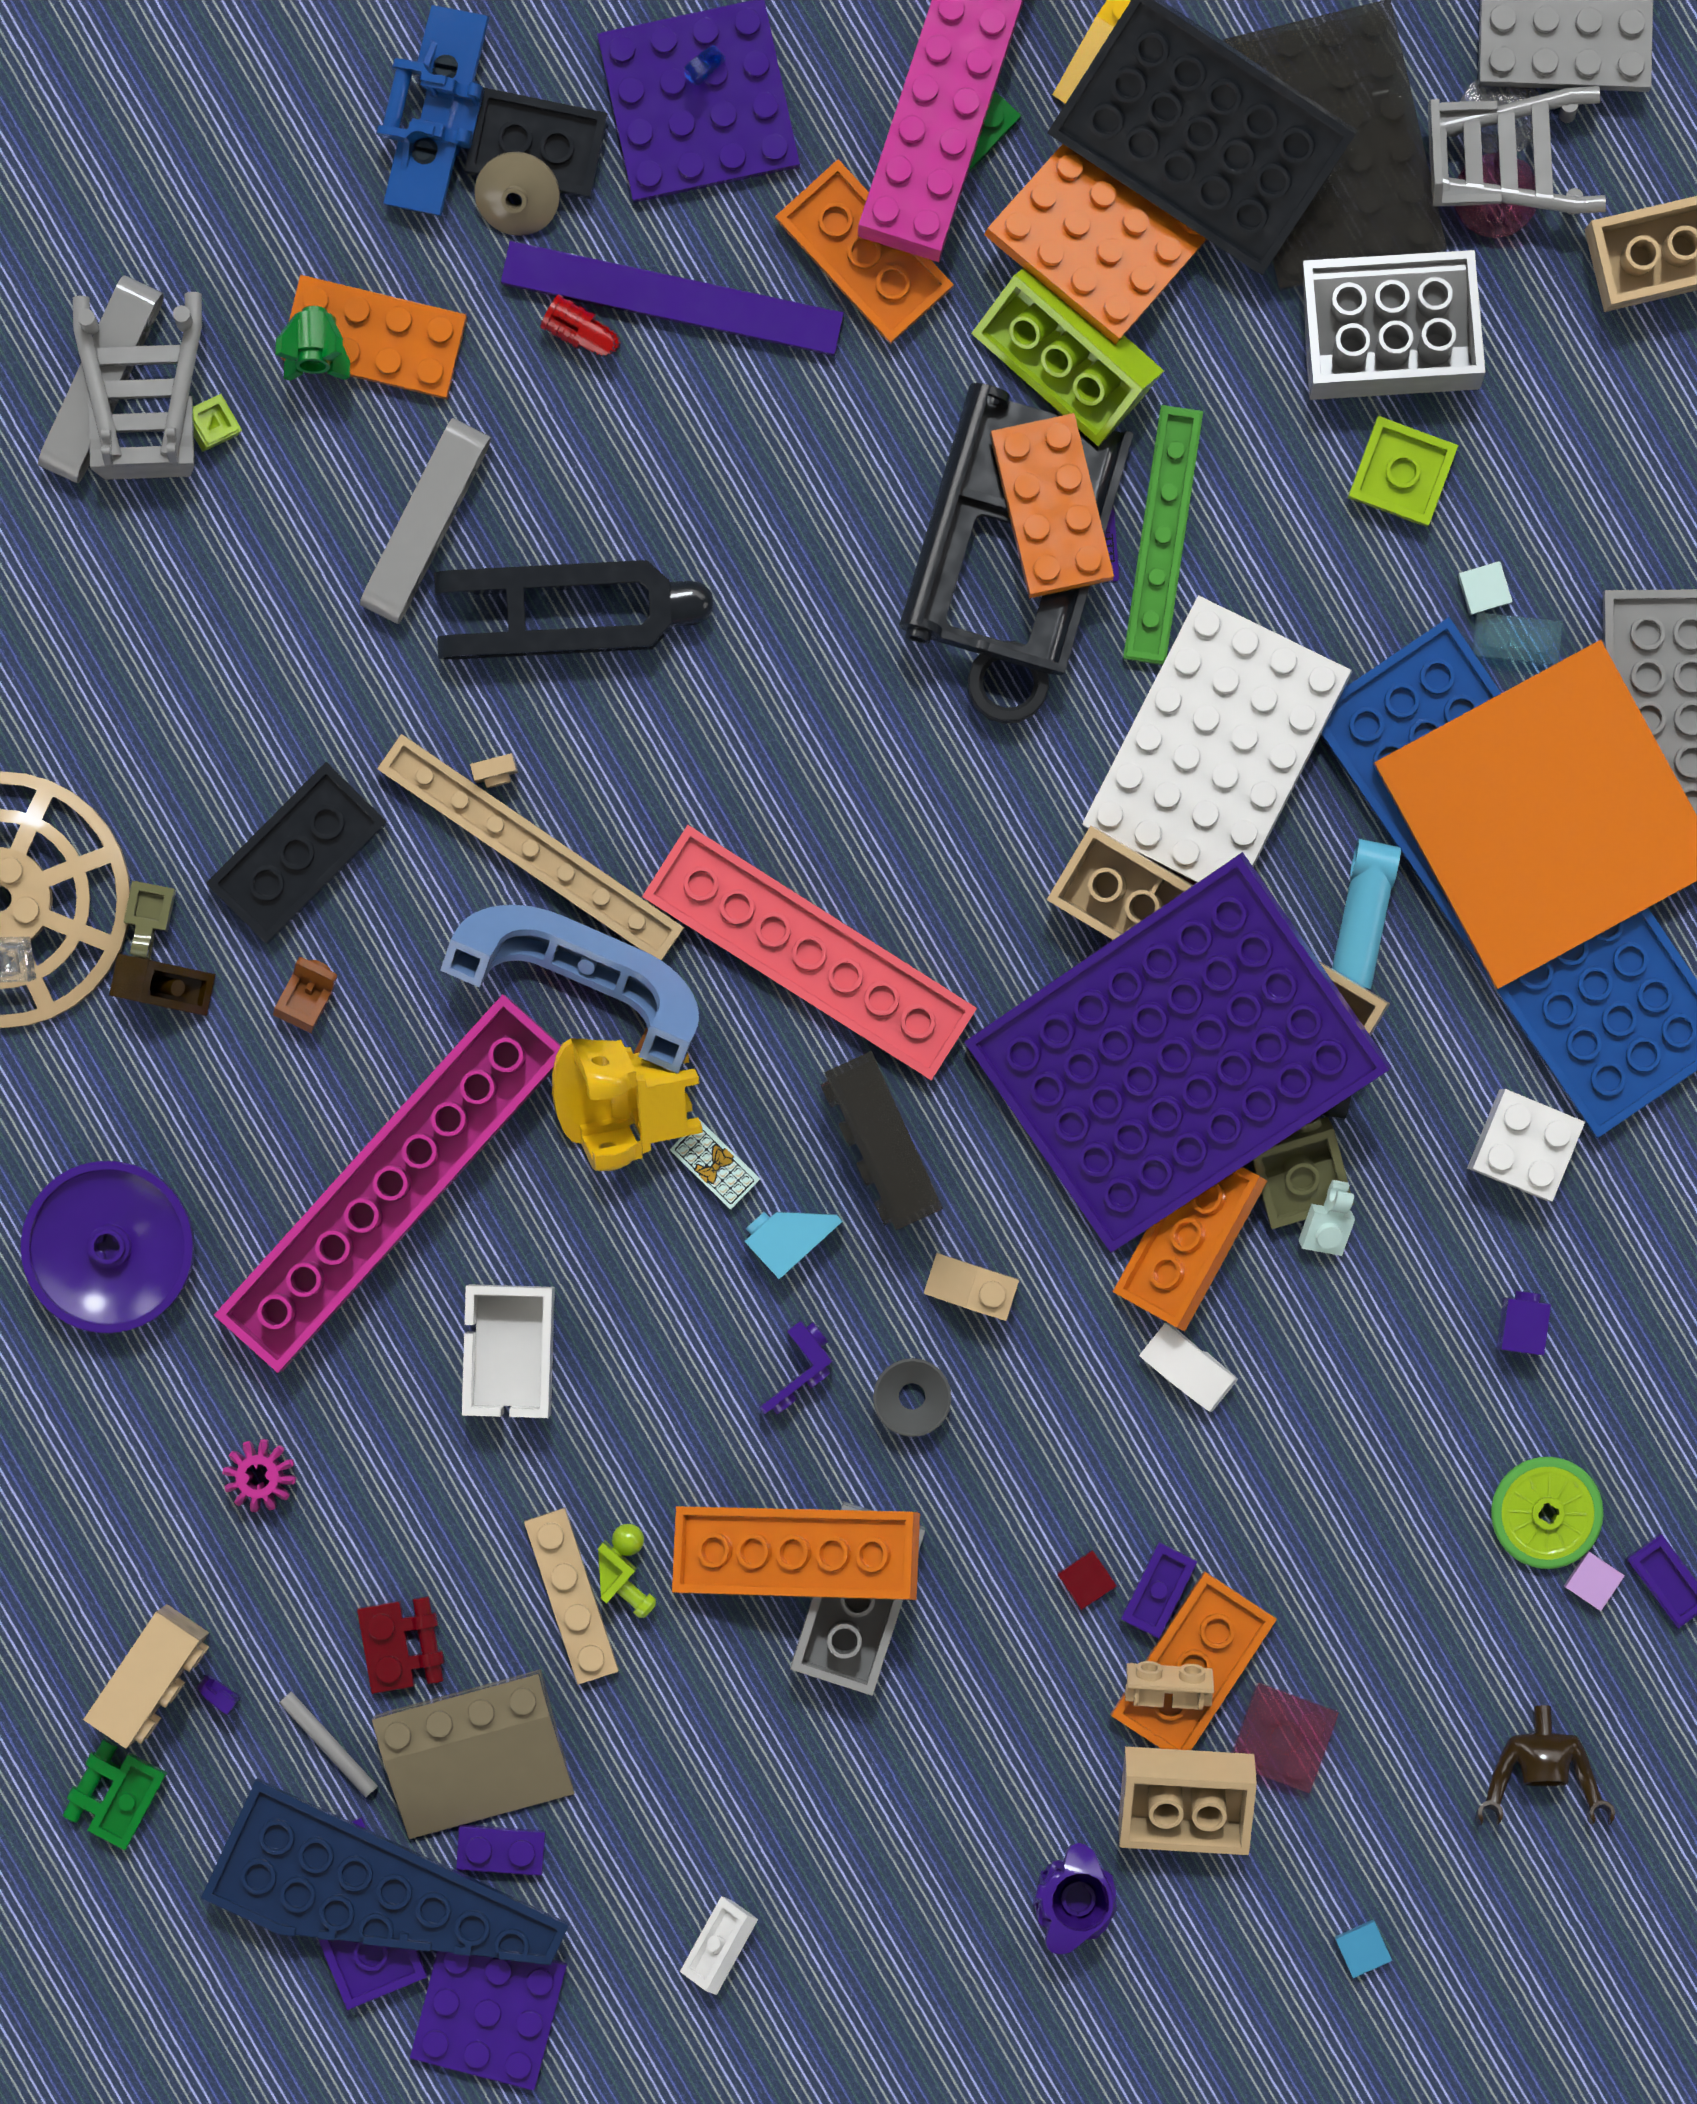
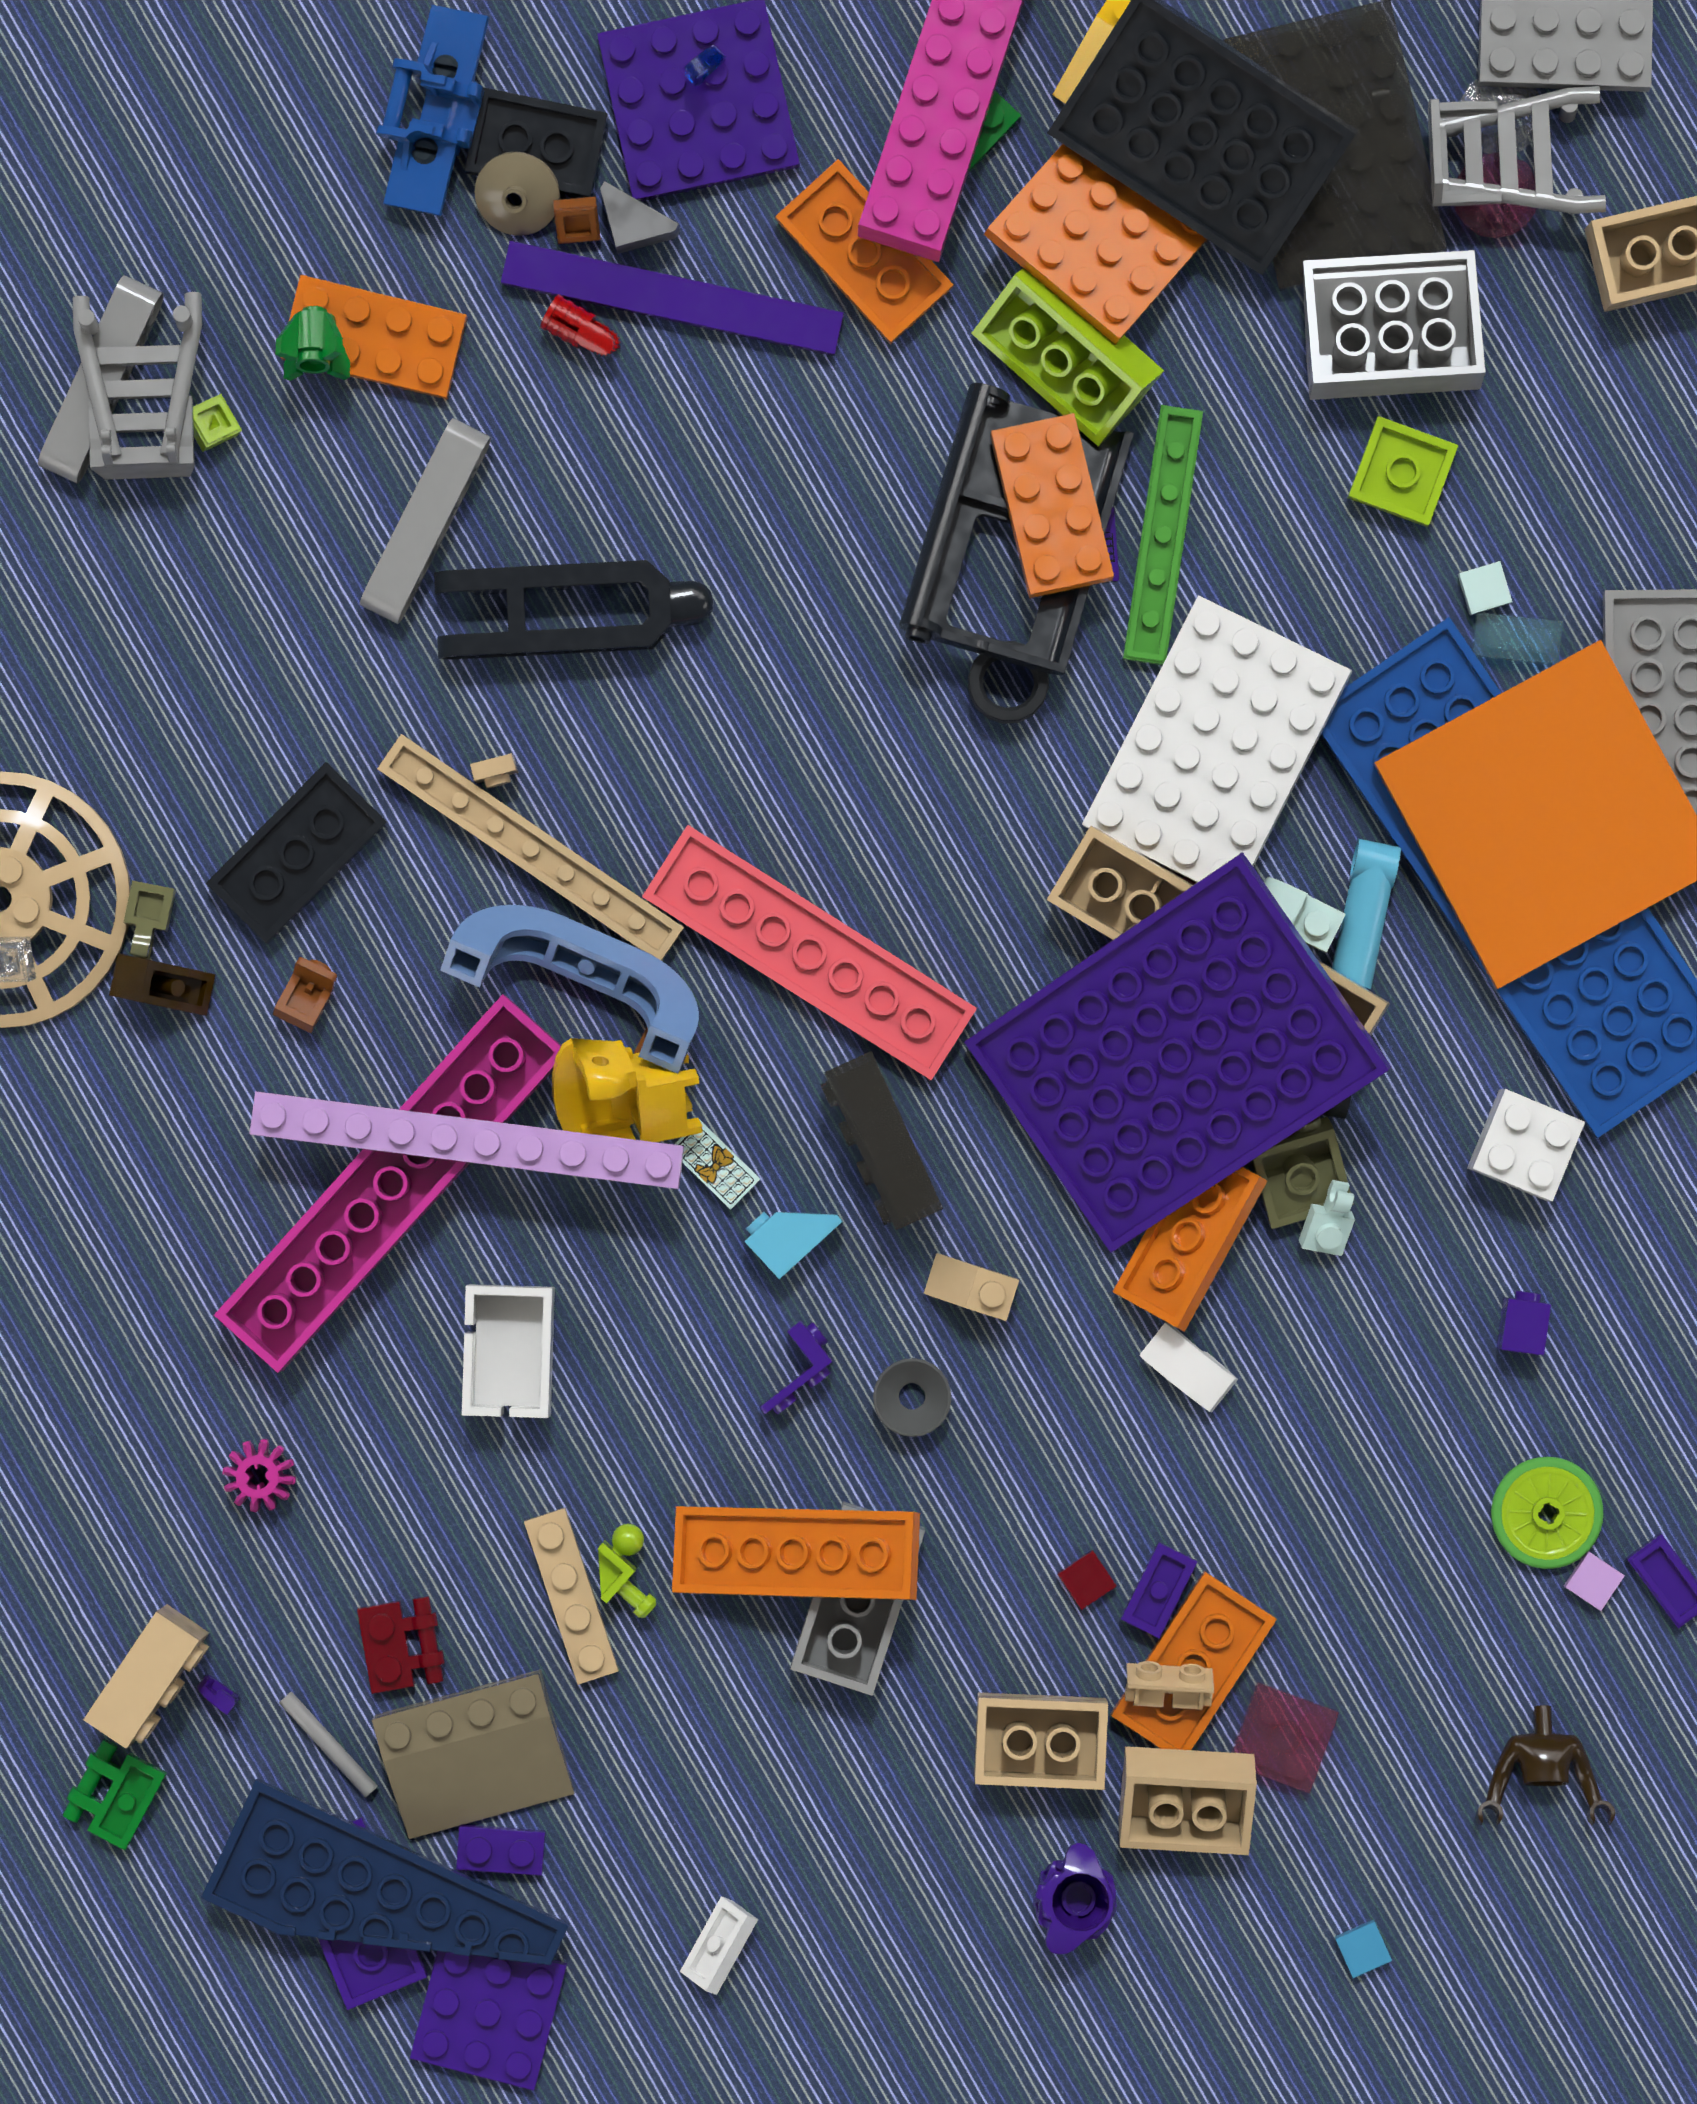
(107, 1246): dark purple dish -> none
(467, 1140): none -> lavender plate
(576, 220): none -> dark orange tile
(635, 223): none -> flat silver slope
(1041, 1741): none -> tan brick
(1311, 918): none -> light aqua brick

